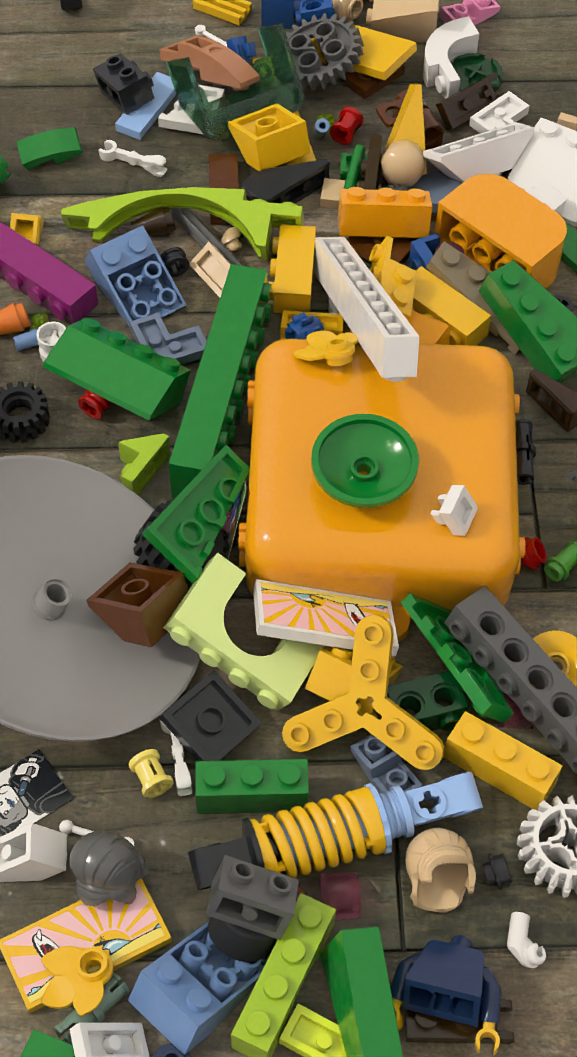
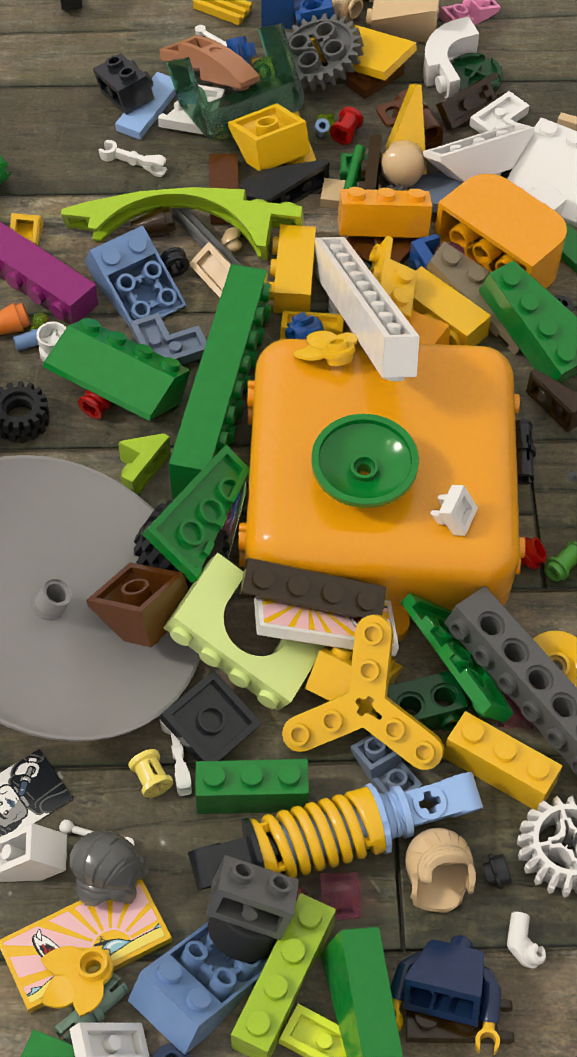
(53, 144): green slope -> none
(311, 590): none -> dark brown plate

